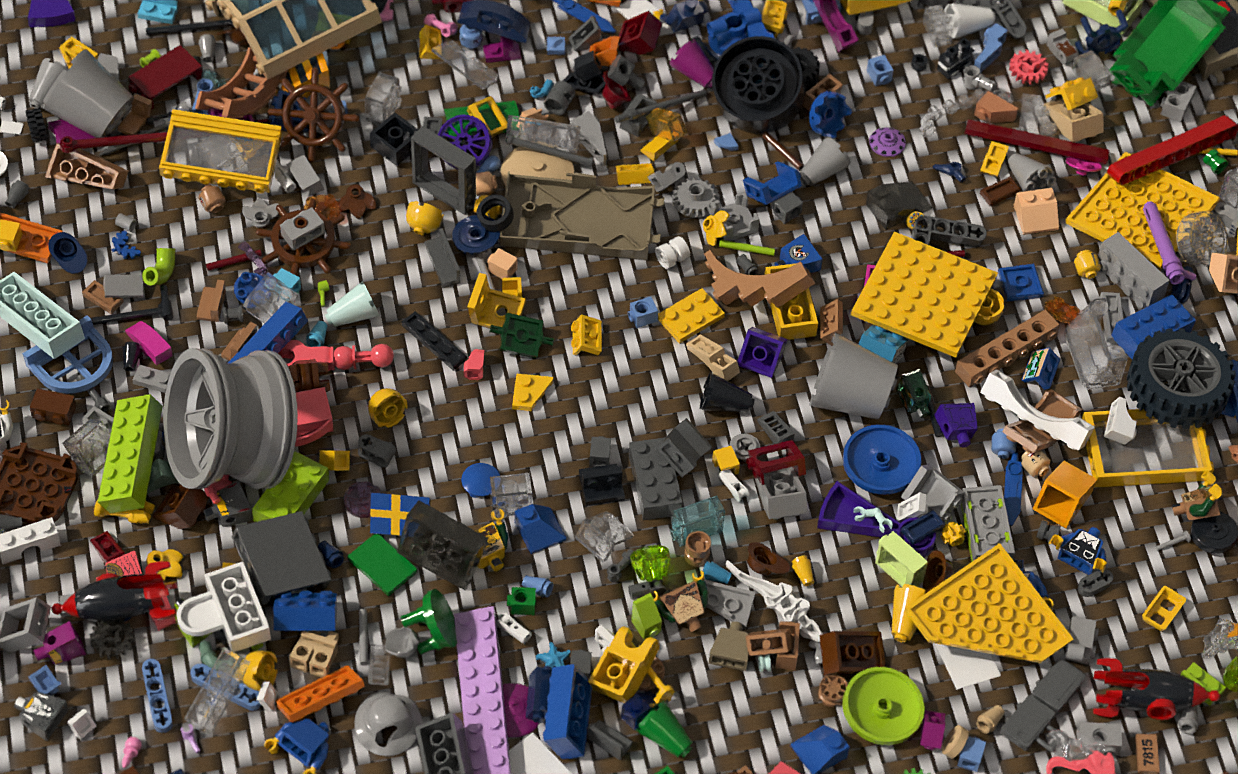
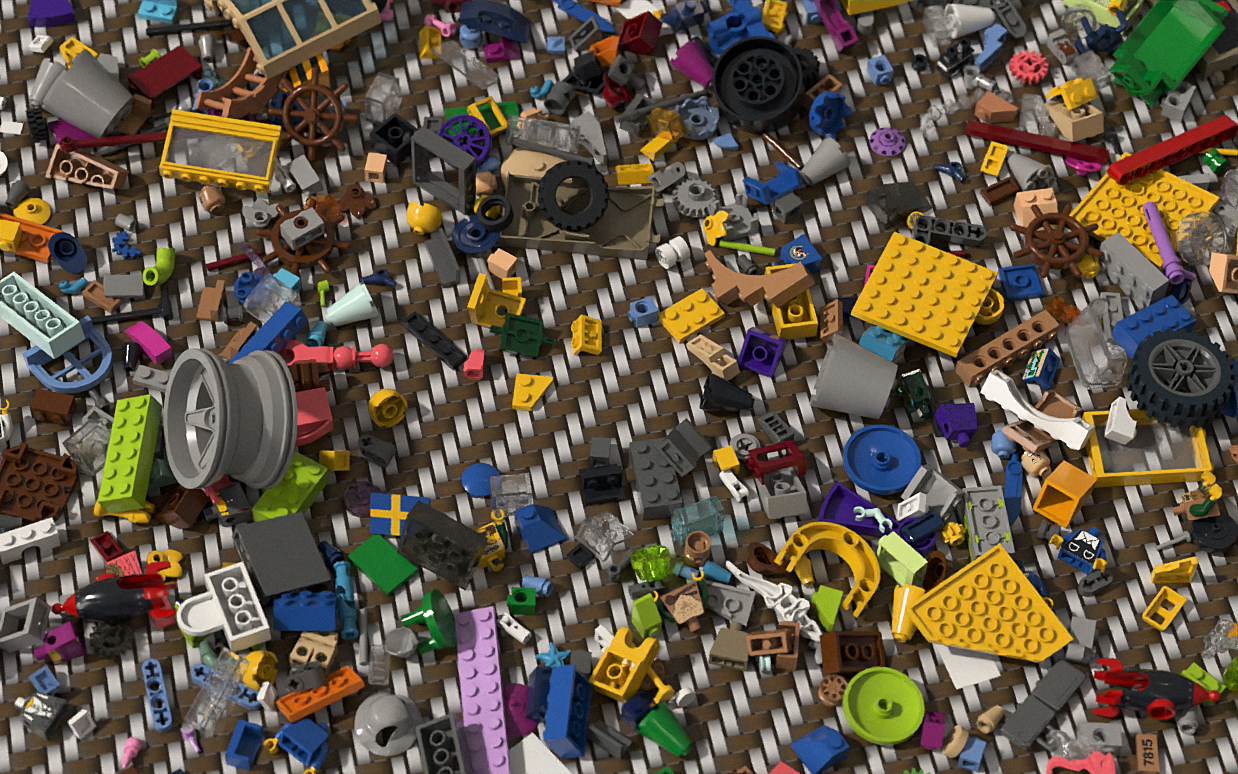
(40, 43): none -> white tile
(40, 213): none -> yellow dish
(75, 288): none -> dark azure arm
(244, 745): none -> blue panel
(305, 677): none -> dark grey piece
(345, 600): none -> dark azure piece
(375, 167): none -> light nougat brick
(379, 277): none -> dark blue animal
(580, 556): none -> black tile
(598, 191): none -> black tyre
(684, 697): none -> white tile
(685, 571): none -> pin
(702, 111): none -> sand blue plate
(826, 606): none -> lime slope
(846, 545): none -> yellow piece
(848, 304): none -> clear blue tile
(1056, 242): none -> reddish brown brick
(1071, 20): none -> clear cylinder
(1110, 135): none -> black hand
(1175, 572): none -> yellow wing
(1199, 180): none -> light grey piece

